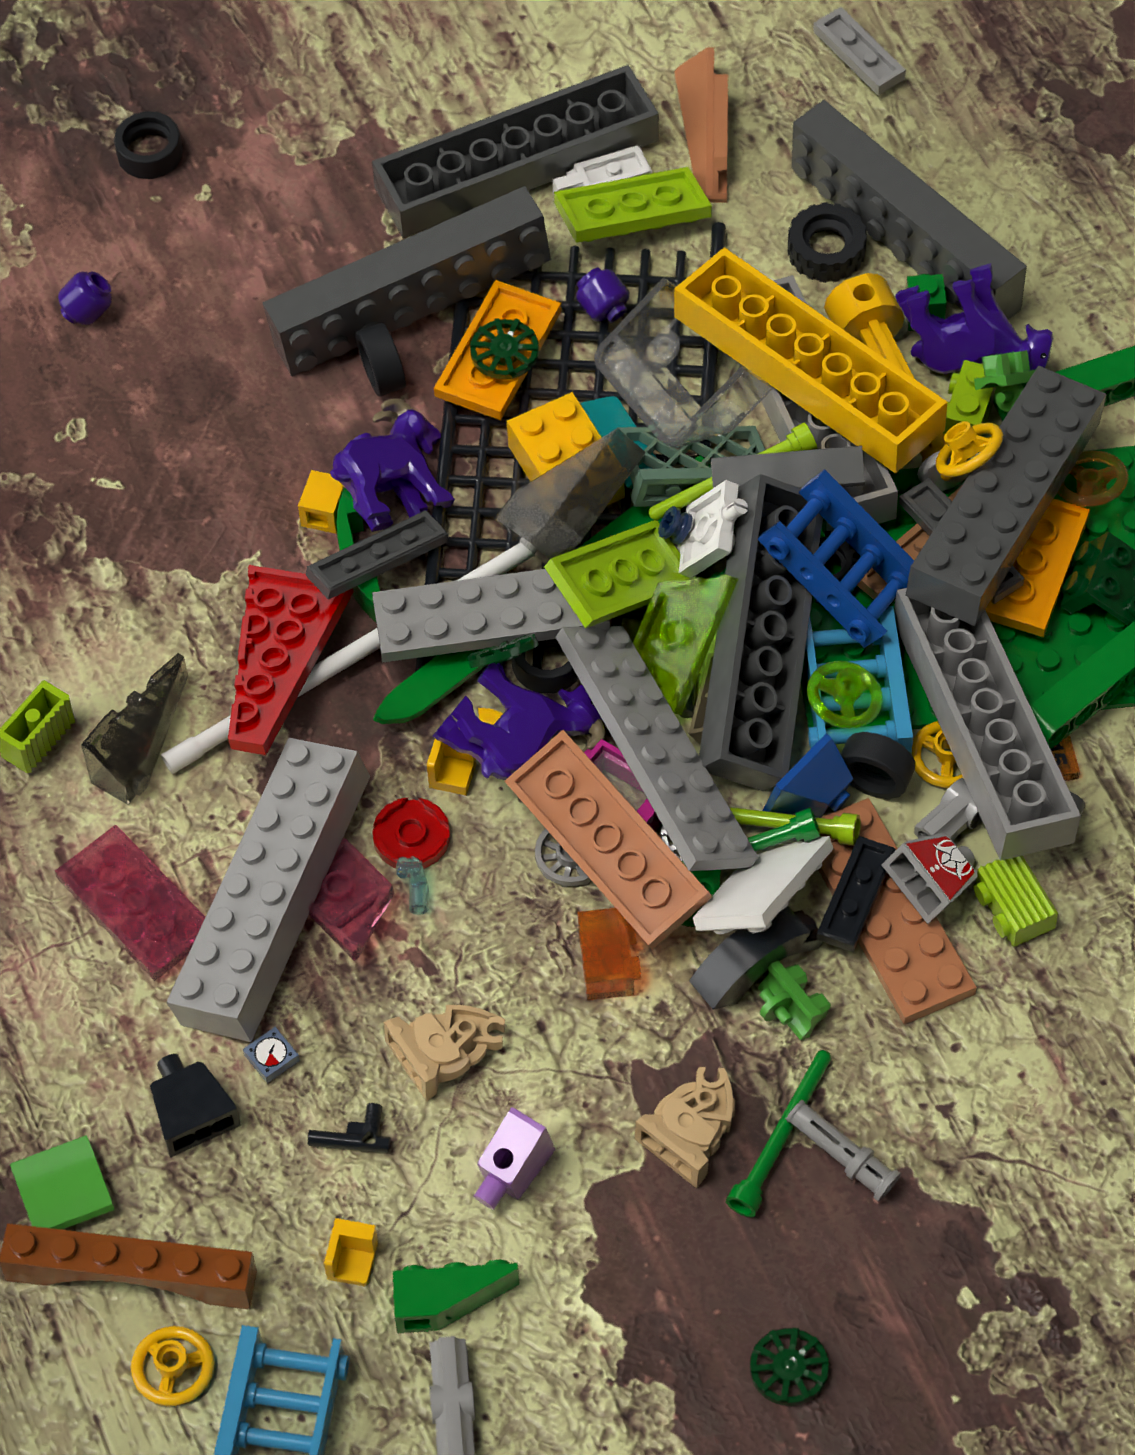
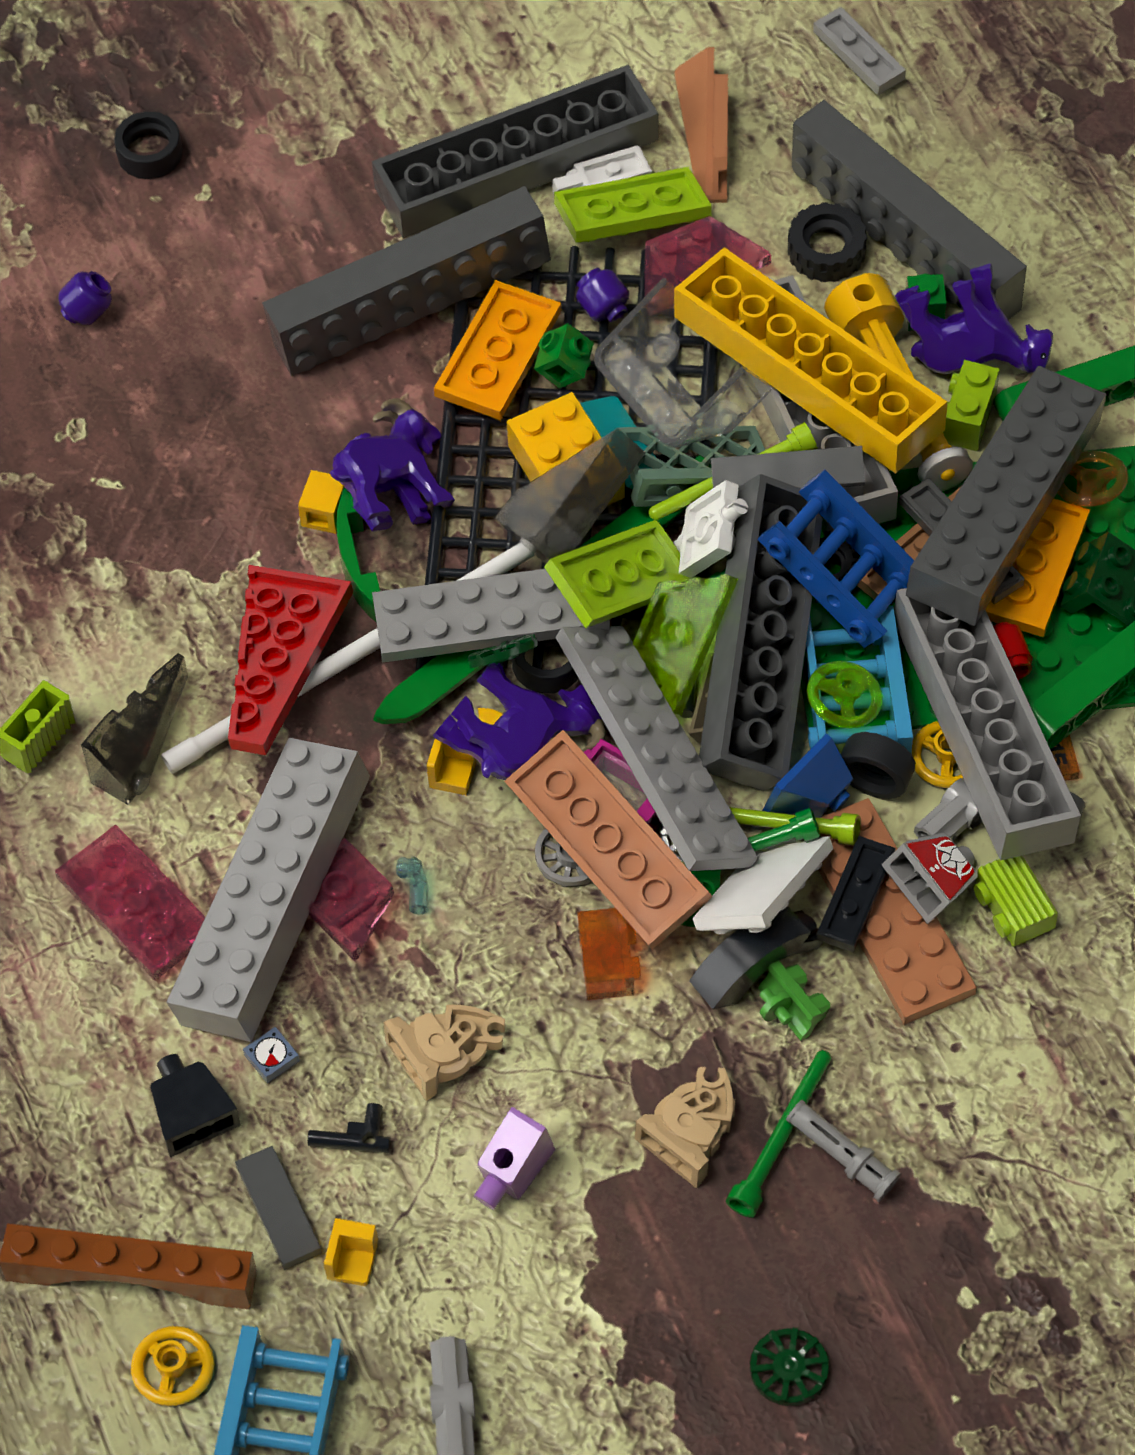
(62, 1185): bright green slope -> none
(278, 1207): none -> dark grey tile
(376, 554): dark grey tile -> none
(380, 359): black tyre -> none
(410, 830): red tile -> none
(439, 1296): green slope -> none
(504, 348): dark green wheel -> none
(563, 355): none -> green brick
(675, 525): dark blue bush -> none
(689, 247): none -> clear pink wing
(963, 443): yellow piece -> none
(1006, 373): bright green hips -> none
(1015, 648): none -> red brick

